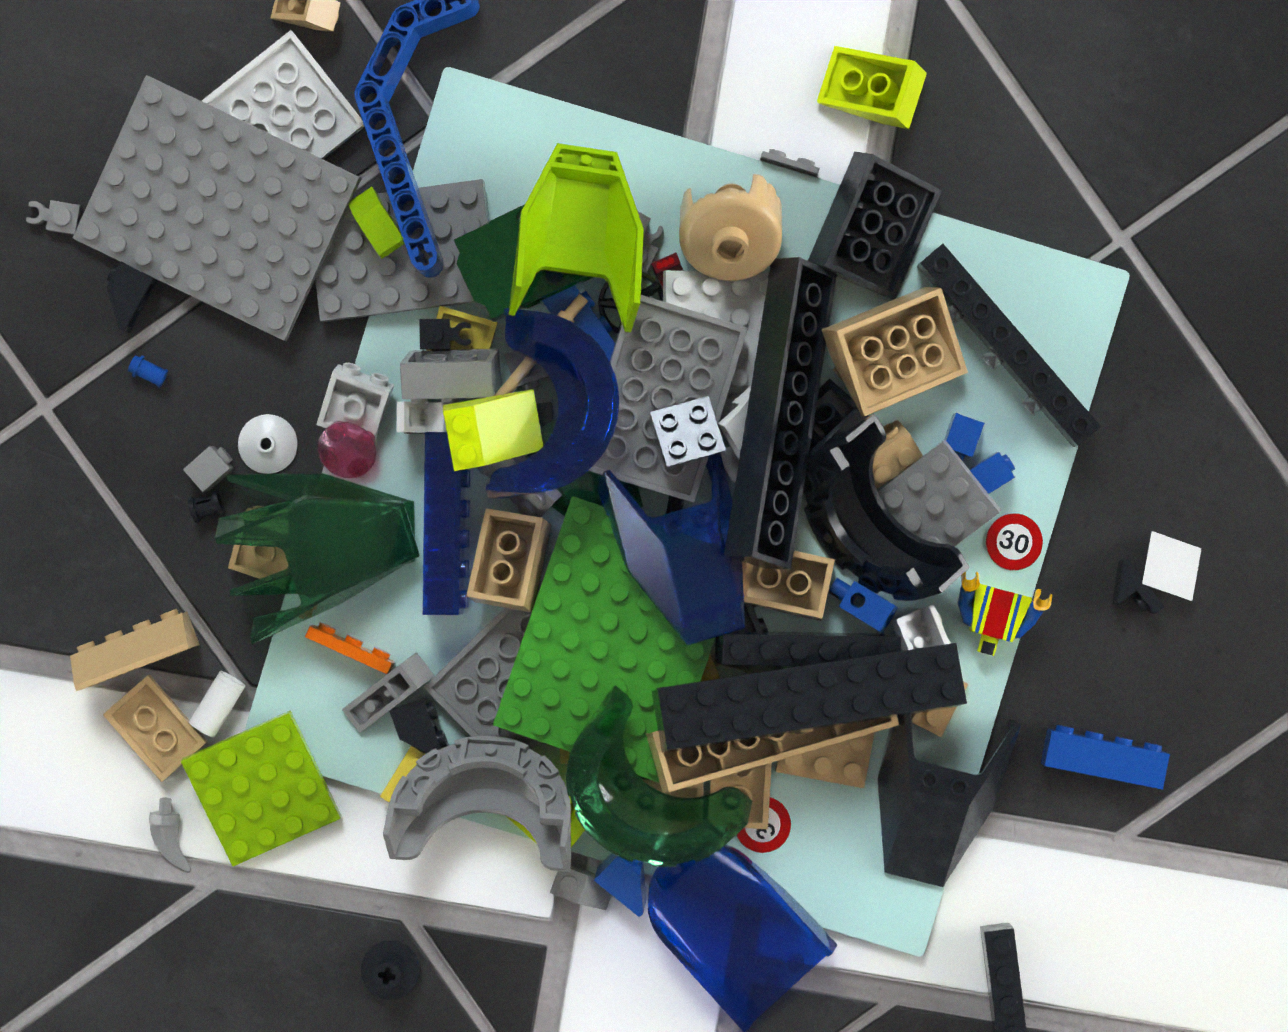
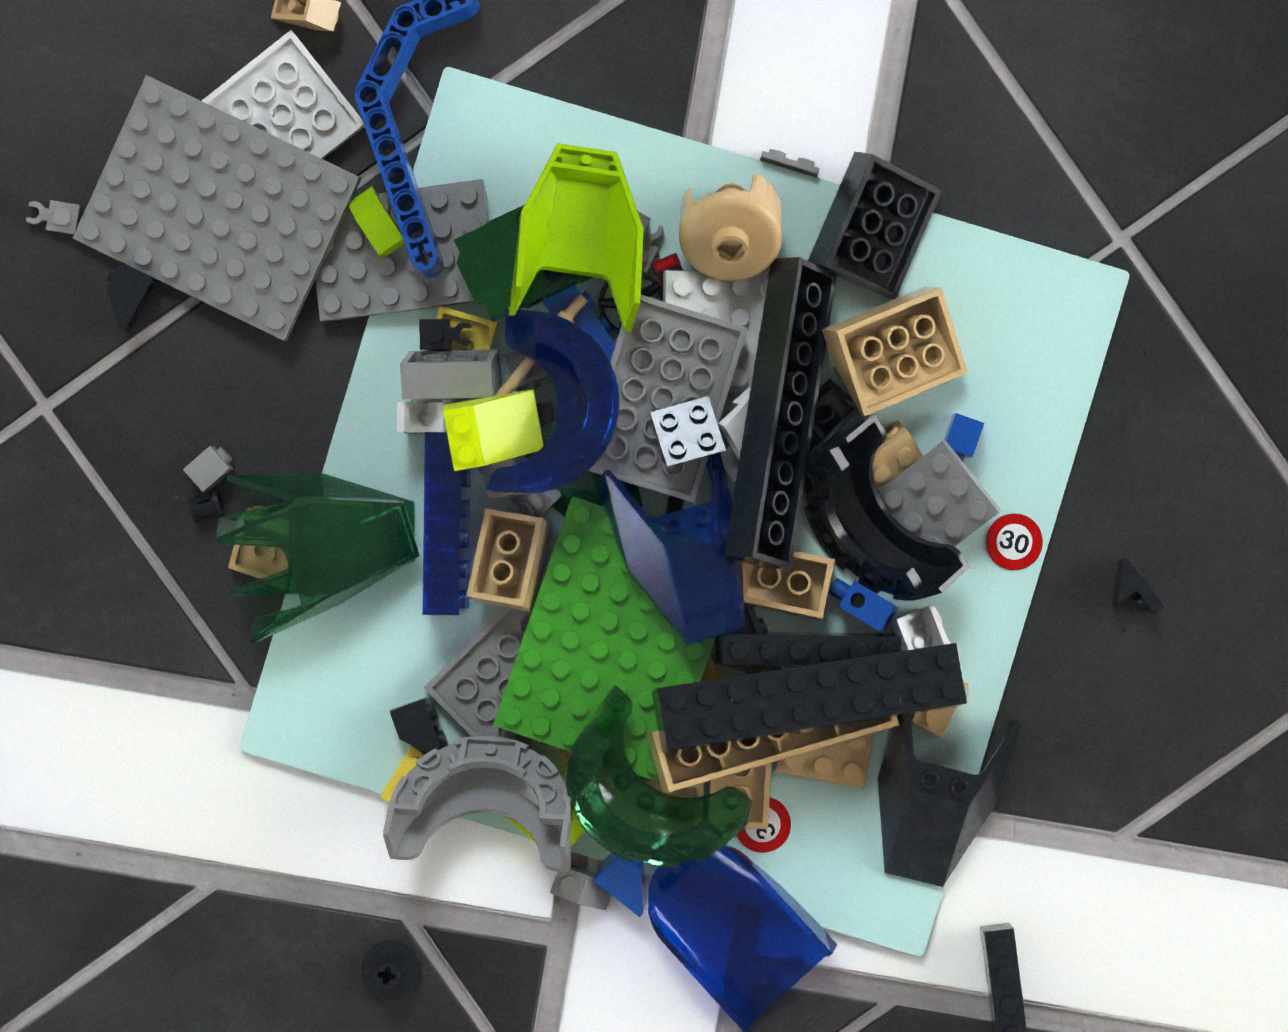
(133, 650): tan slope -> none
(147, 370): blue pin -> none
(155, 727): tan plate -> none
(165, 834): light grey bar -> none
(217, 704): white pin -> none
(261, 788): lime plate -> none
(282, 449): white dish -> none
(347, 449): clear pink dish -> none
(350, 647): orange plate -> none
(355, 398): white plate -> none
(388, 692): light grey slope -> none
(872, 86): neon yellow slope -> none
(993, 471): blue brick -> none
(997, 612): torso -> none
(1008, 347): black piece -> none
(1105, 758): blue brick -> none
(1171, 566): white sticker -> none

